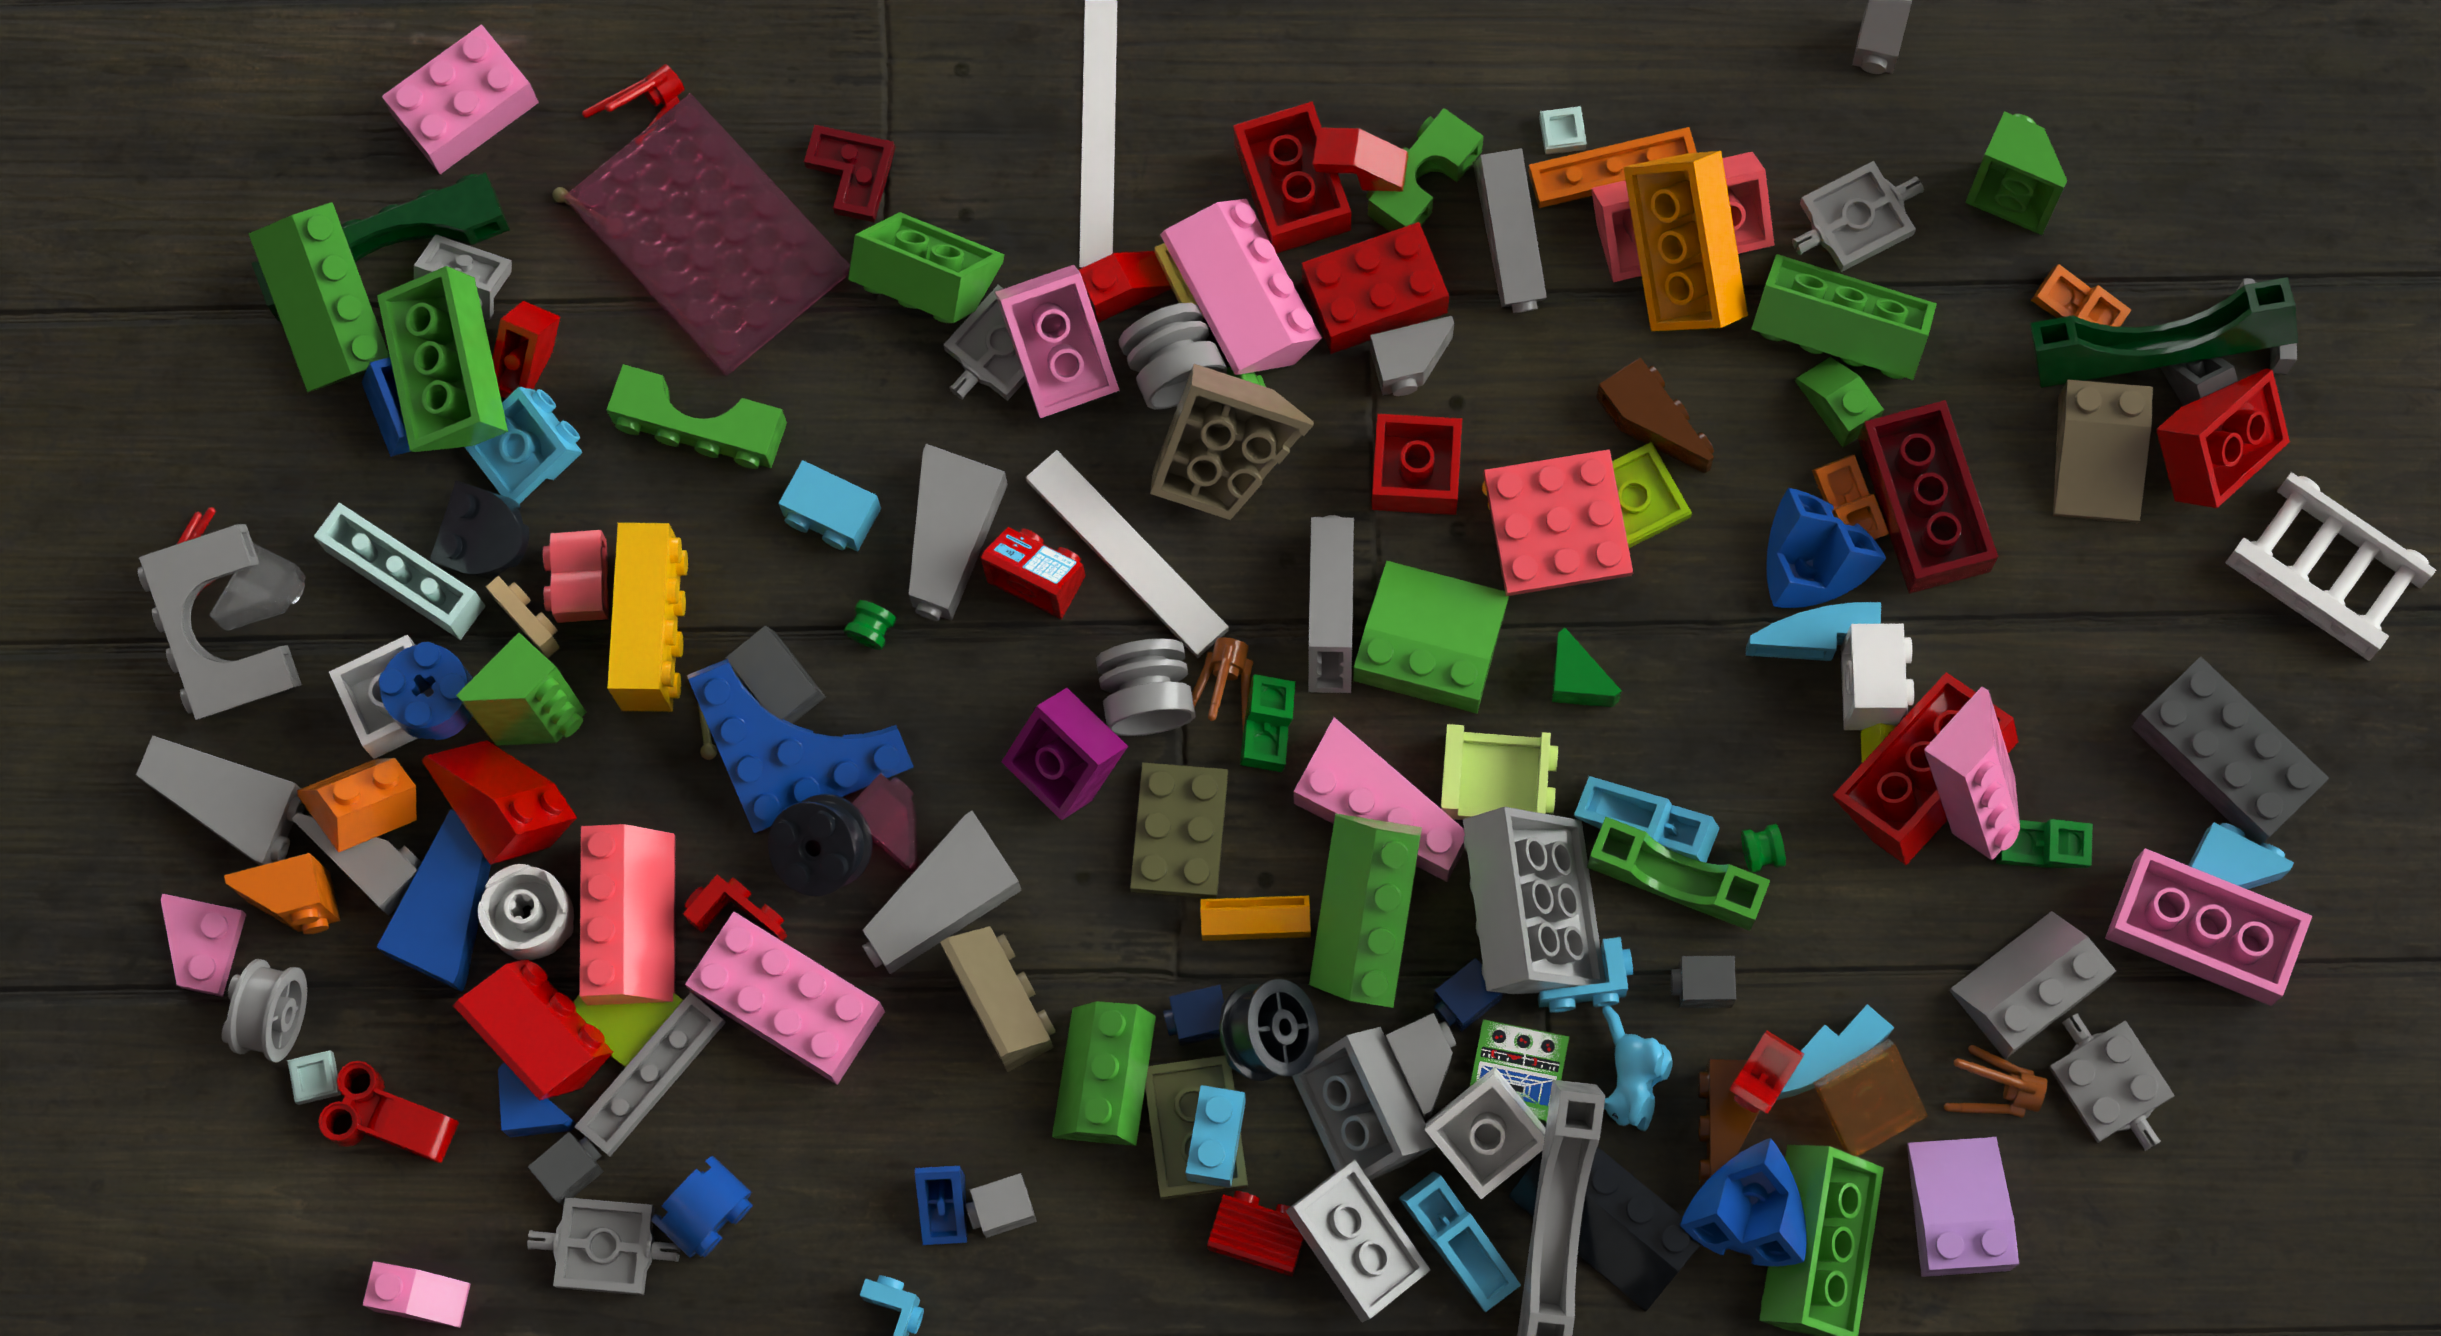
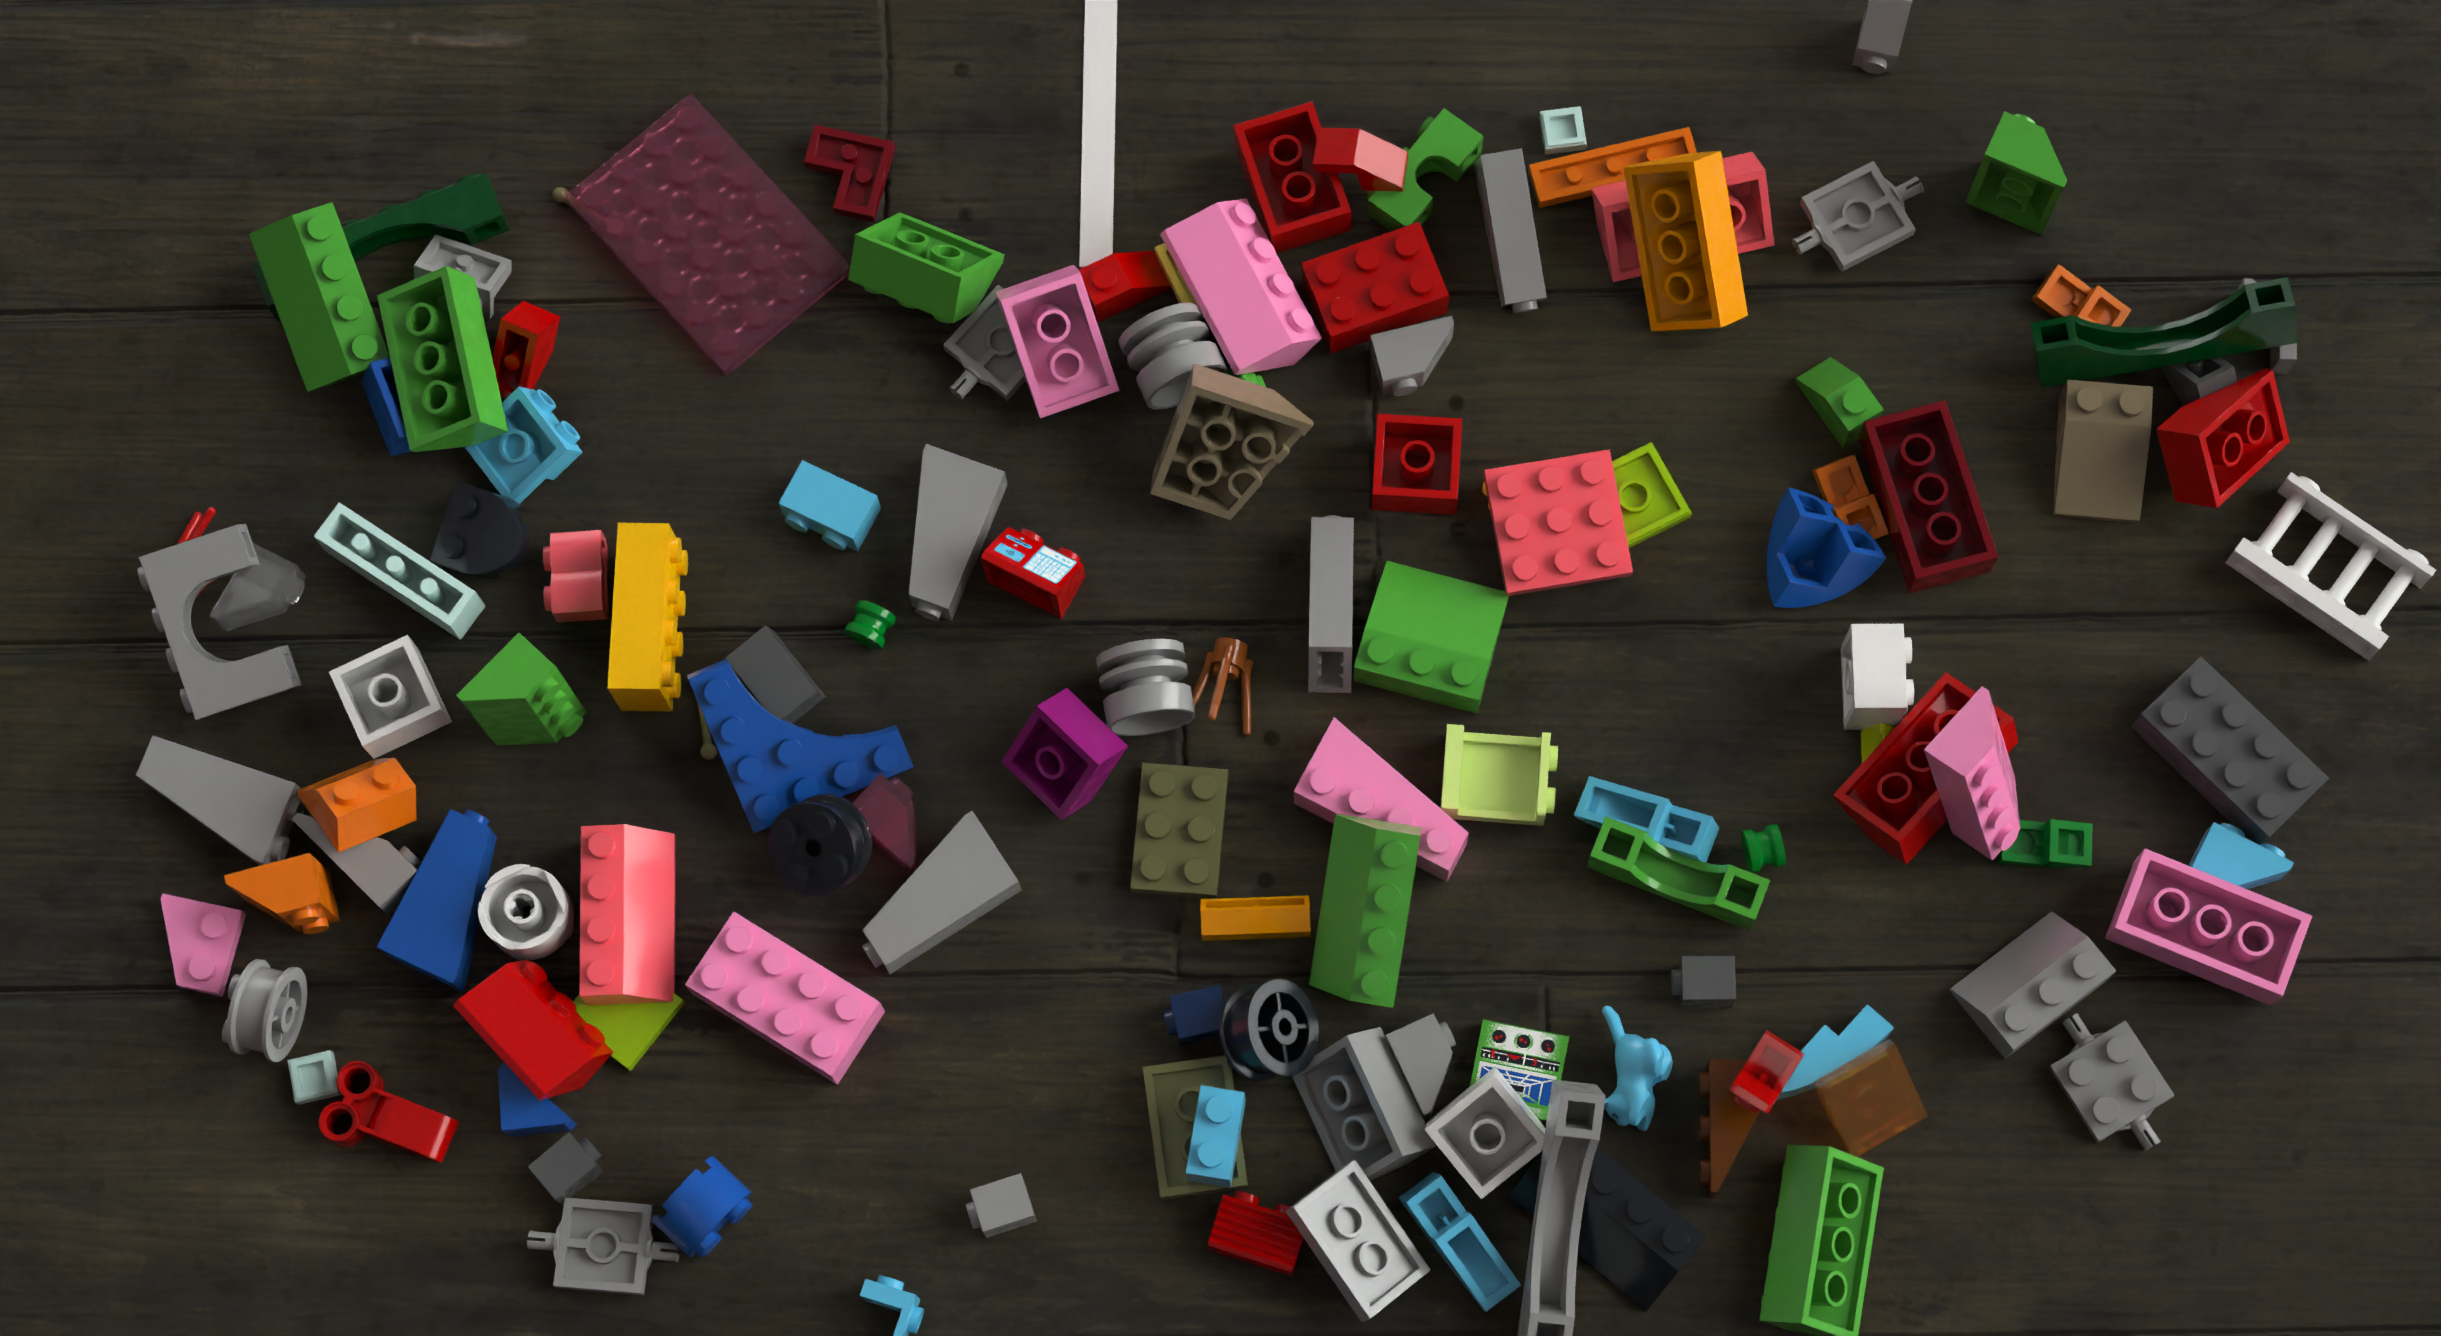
(408, 678): blue brick -> none
(416, 1294): bright pink slope -> none
(460, 99): bright pink brick -> none
(500, 800): red slope -> none
(514, 603): tan plate -> none
(650, 1074): light grey plate -> none
(658, 87): red plant -> none
(707, 903): red bracket -> none
(745, 432): bright green arch -> none
(942, 1204): blue slope -> none
(999, 995): dark tan slope -> none
(1104, 1073): bright green slope -> none
(1127, 554): white tile -> none
(1267, 723): green slope -> none
(1464, 997): dark blue brick -> none
(1532, 901): light grey slope -> none
(1579, 677): green slope -> none
(1616, 965): medium azure bracket -> none
(1647, 413): reddish brown slope -> none
(1751, 1209): blue brick -> none
(1812, 632): medium azure slope -> none
(1844, 317): bright green slope -> none
(1961, 1207): lavender slope -> none
(2021, 1086): dark orange plant -> none

